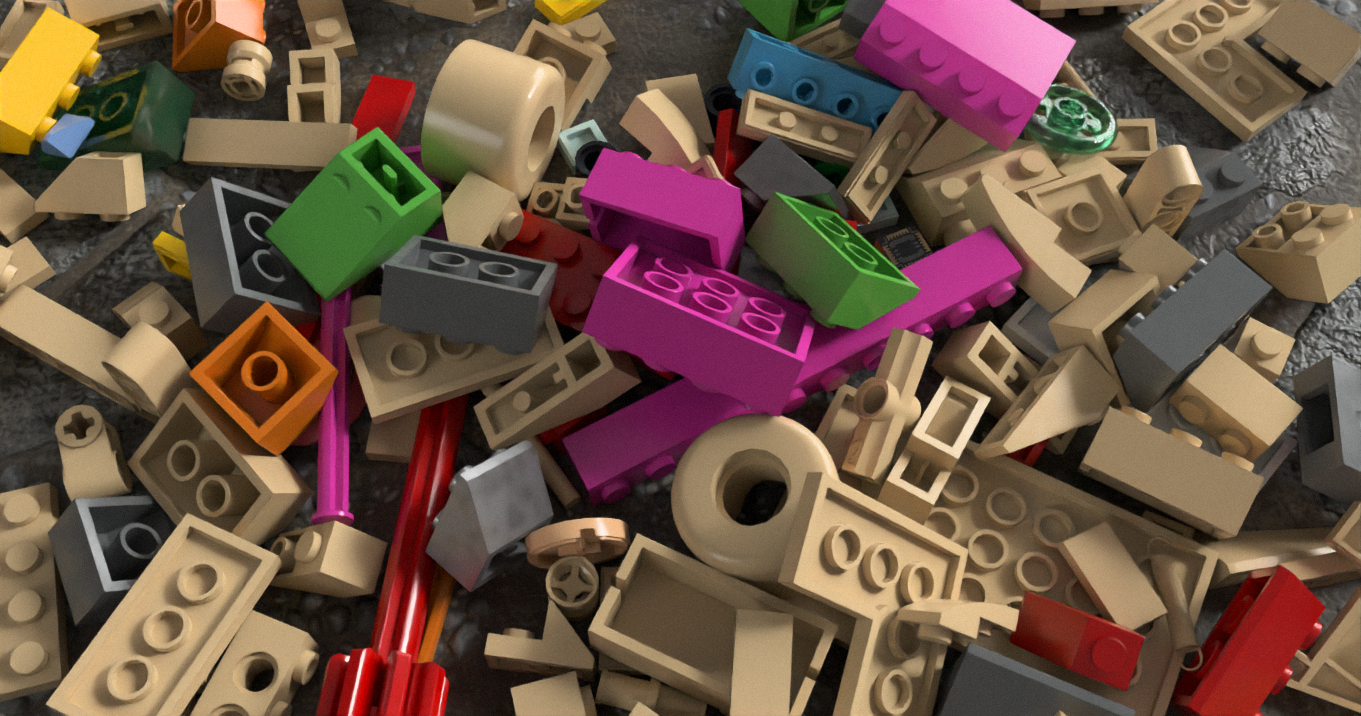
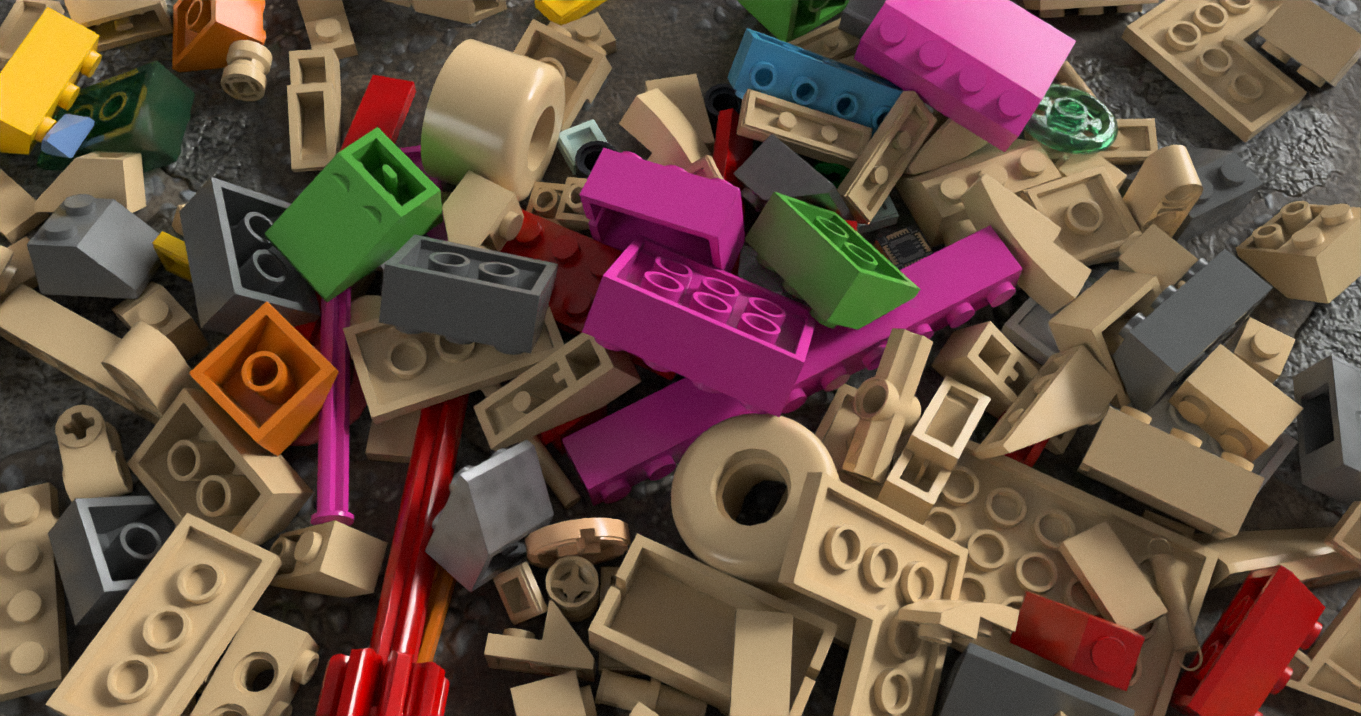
(94, 250): none -> dark grey slope
(265, 143): tan tile -> none
(520, 593): none -> tan slope

